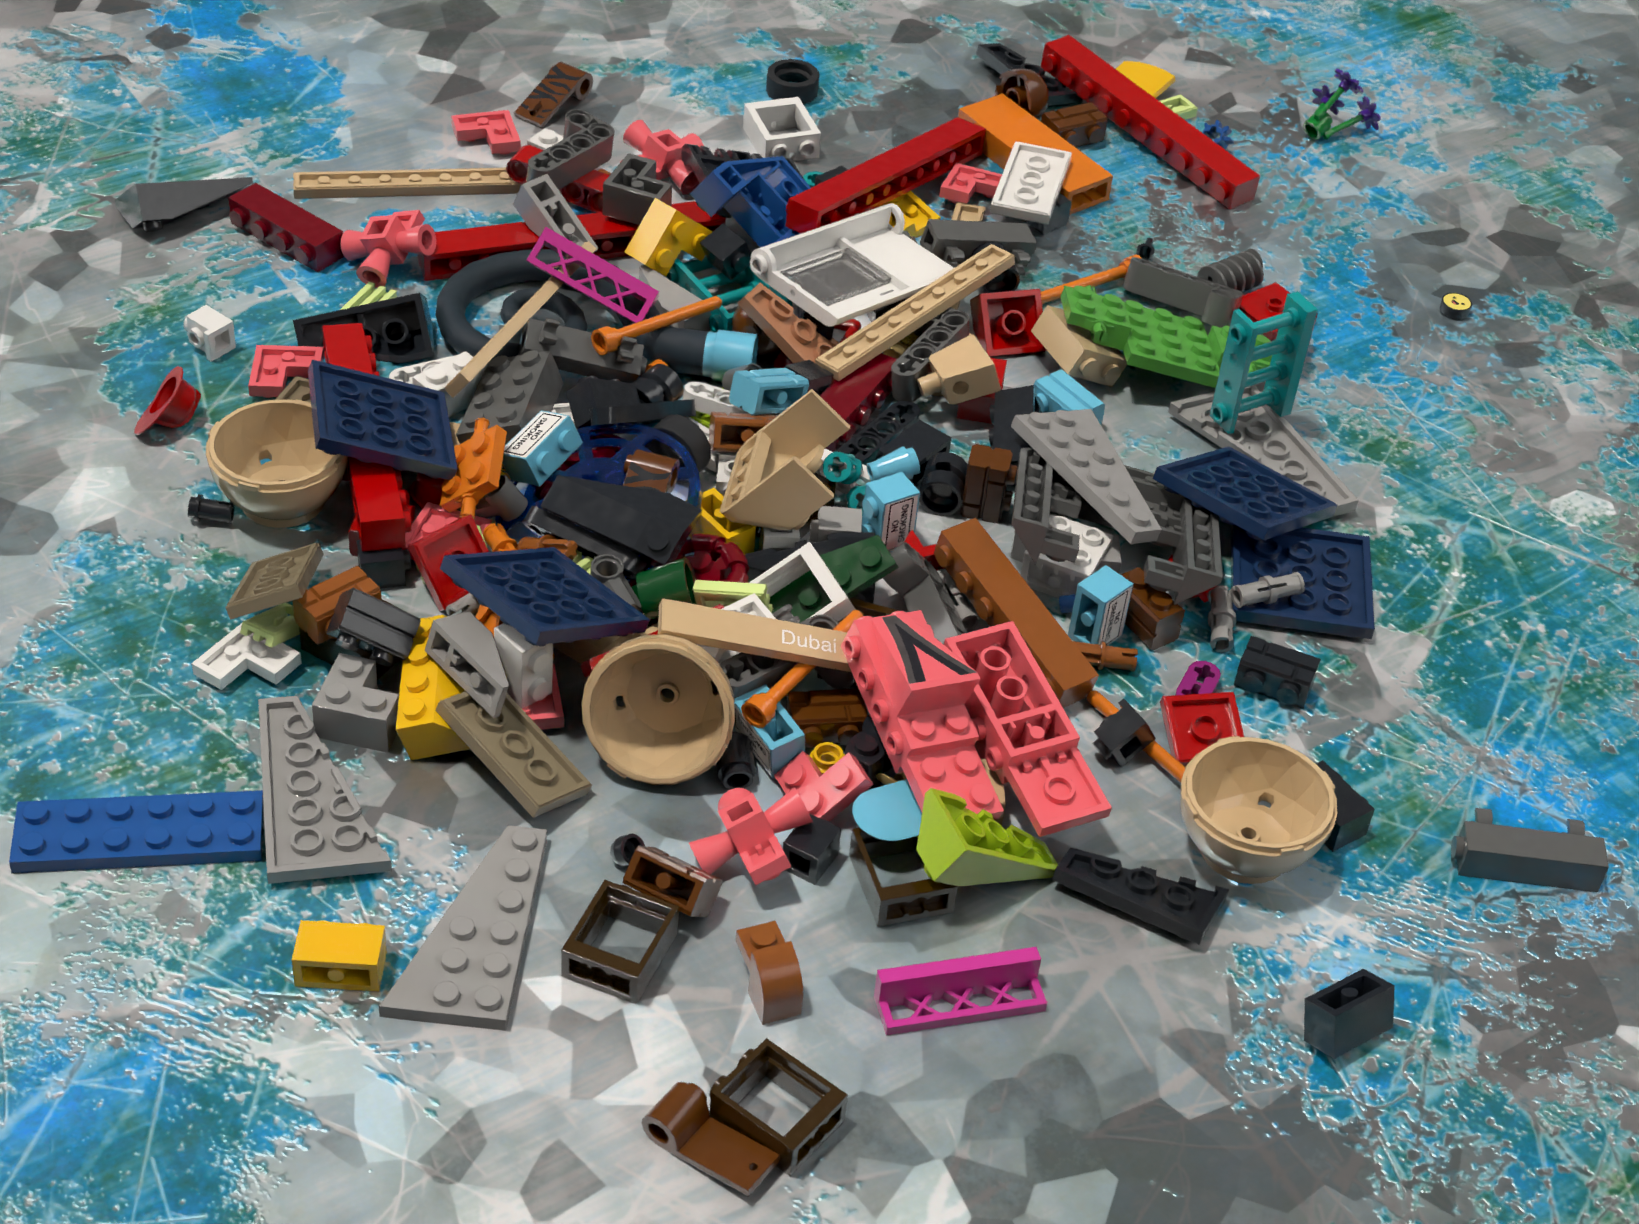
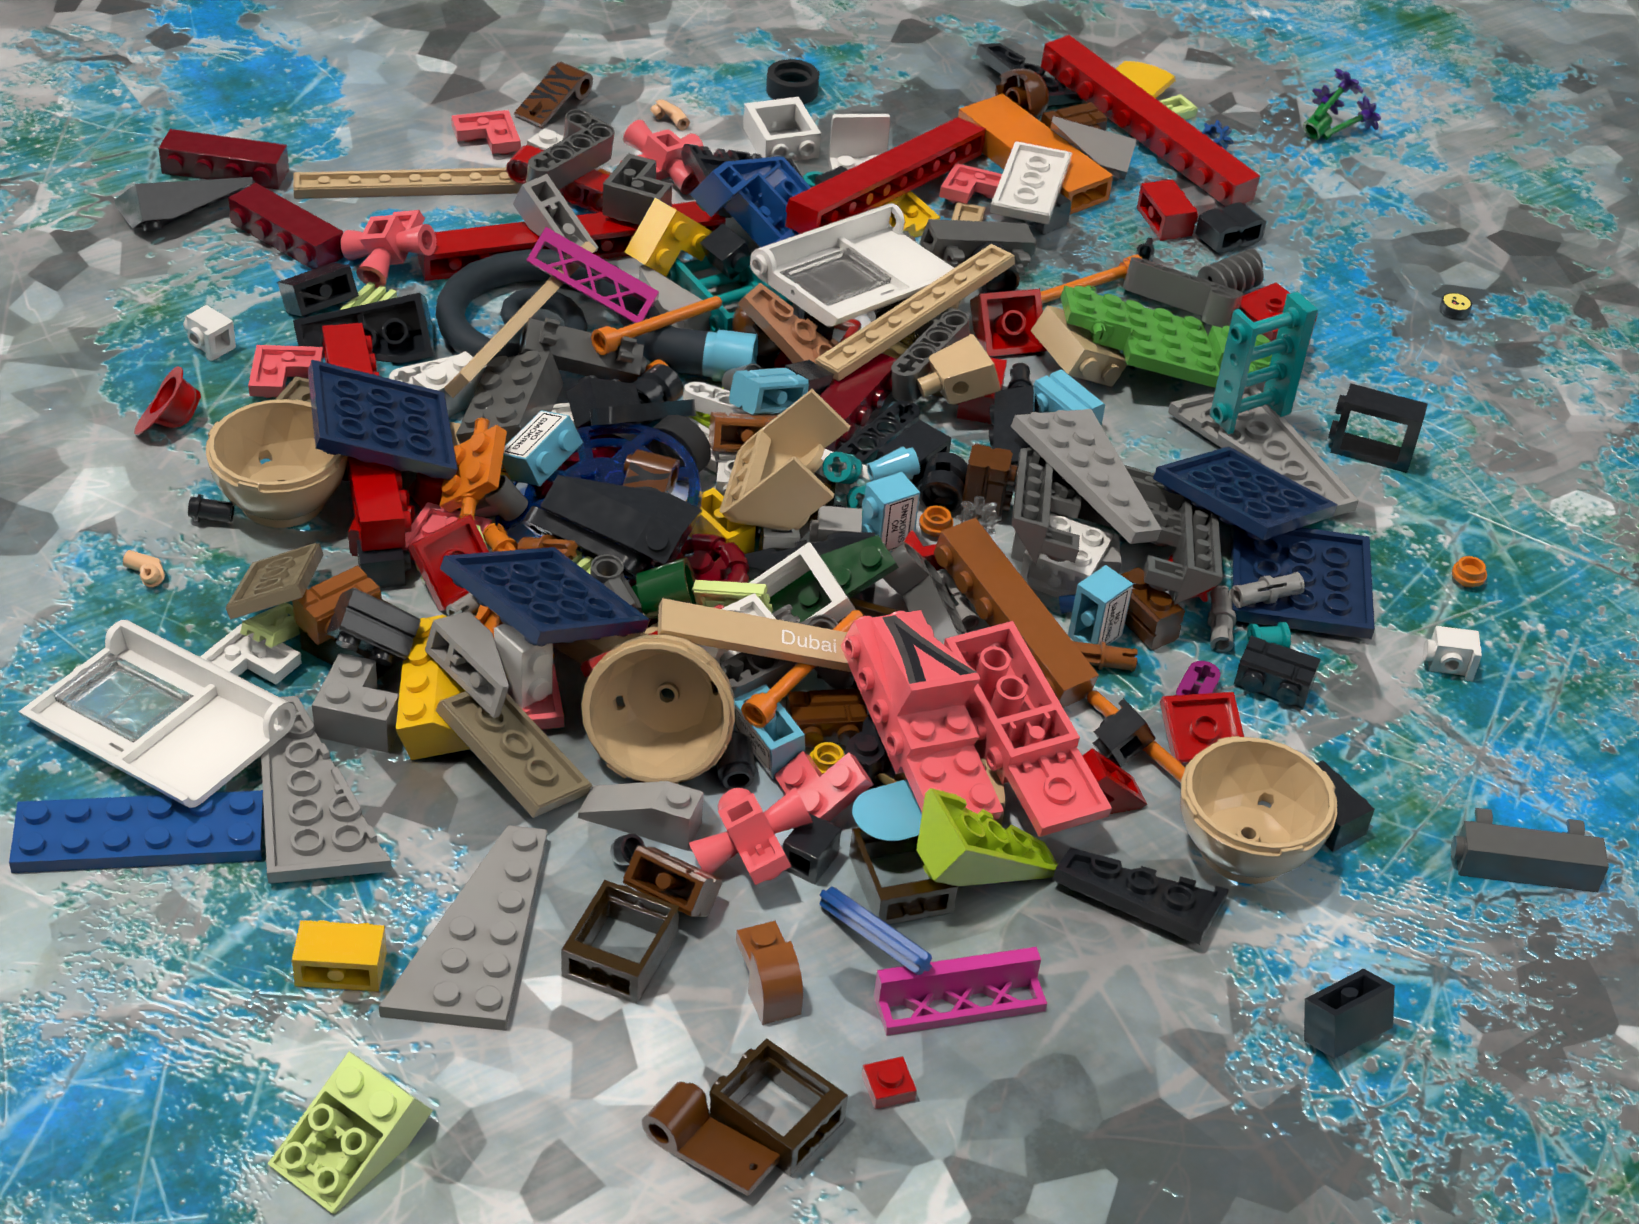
(150, 568): none -> light nougat arm
(162, 714): none -> white piece
(223, 158): none -> dark red brick
(318, 289): none -> black brick
(349, 1133): none -> yellowish green slope
(648, 809): none -> light grey slope
(673, 112): none -> light nougat arm
(857, 138): none -> white bracket
(876, 930): none -> axle
(889, 1082): none -> red plate
(935, 520): none -> orange plate
(987, 512): none -> clear gear
(1019, 376): none -> black pin
(1103, 147): none -> light grey slope
(1115, 783): none -> red slope
(1167, 209): none -> red brick
(1230, 227): none -> black brick
(1276, 634): none -> teal bush
(1382, 406): none -> black window
(1453, 651): none -> white brick
(1469, 571): none -> orange plate

